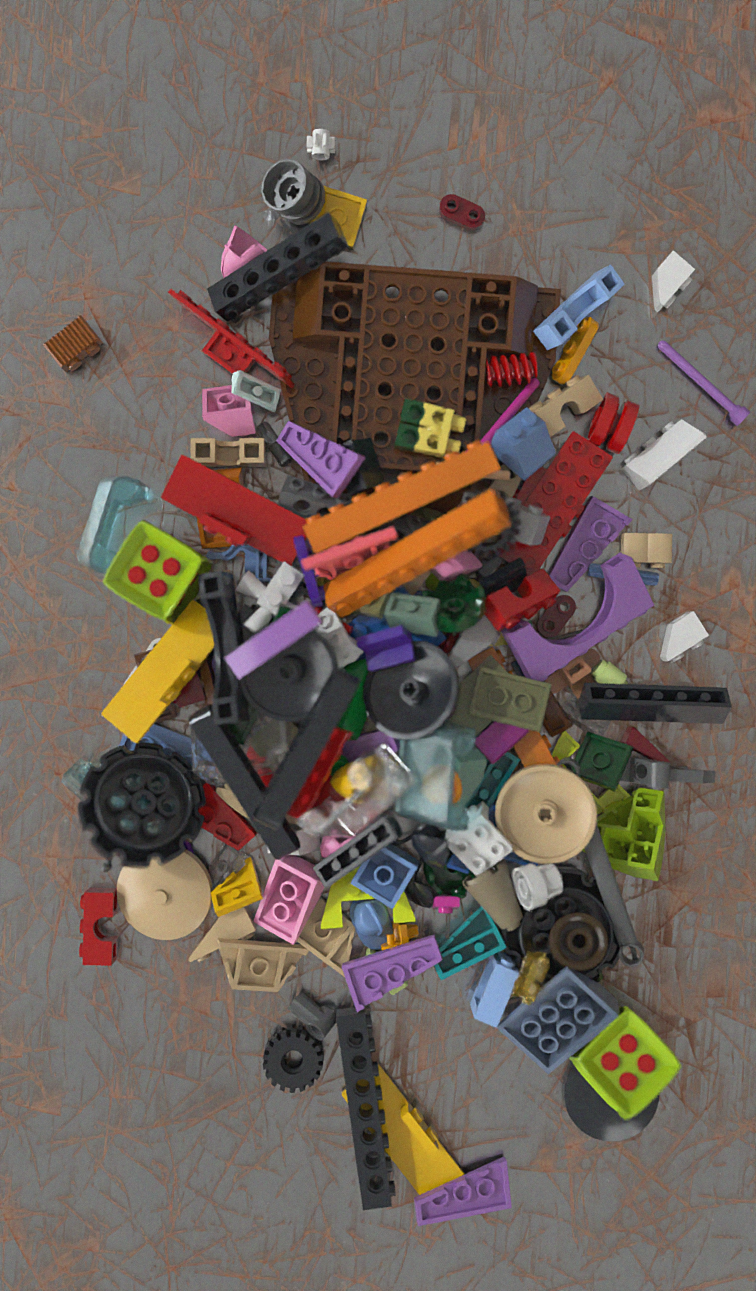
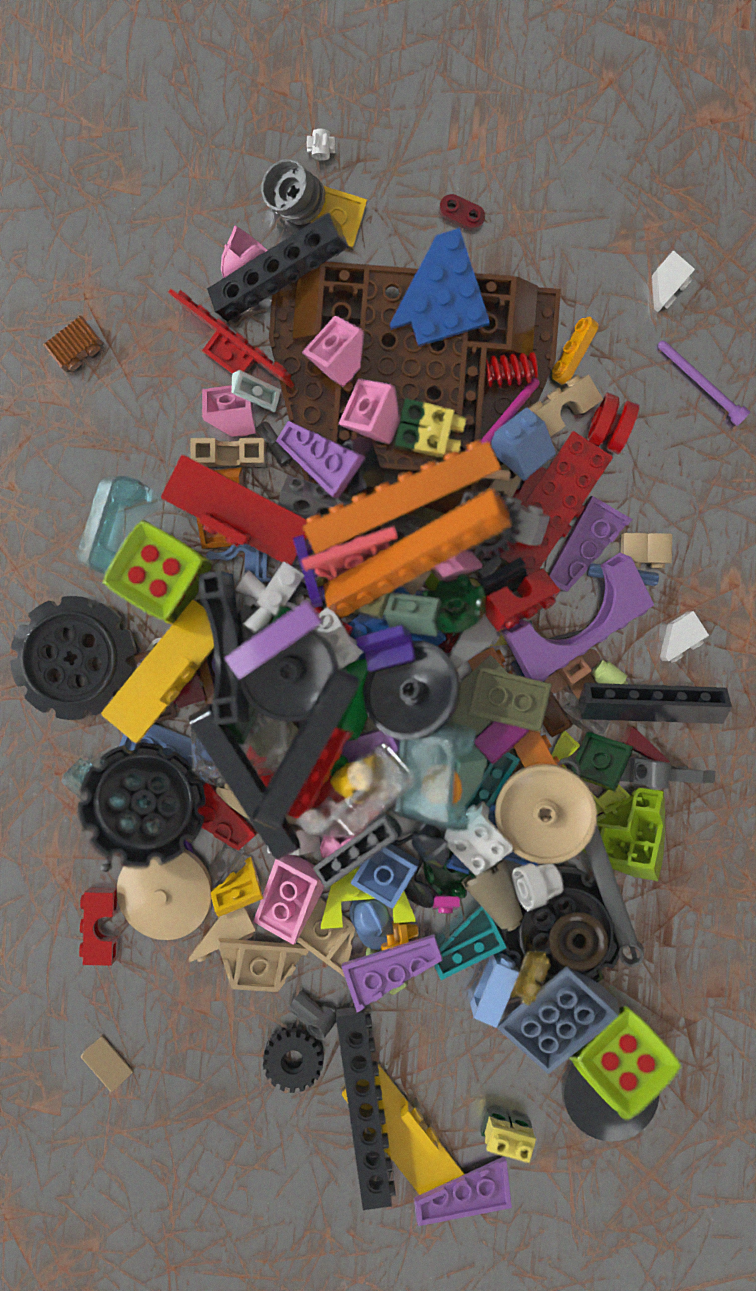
(46, 628): none -> black piece
(106, 1063): none -> tan slope
(337, 350): none -> bright pink slope
(372, 411): none -> bright pink slope
(443, 293): none -> blue wing
(508, 1136): none -> light yellow hips
(556, 616): dark red plate -> none
(586, 298): light blue arch -> none
(661, 453): white slope -> none

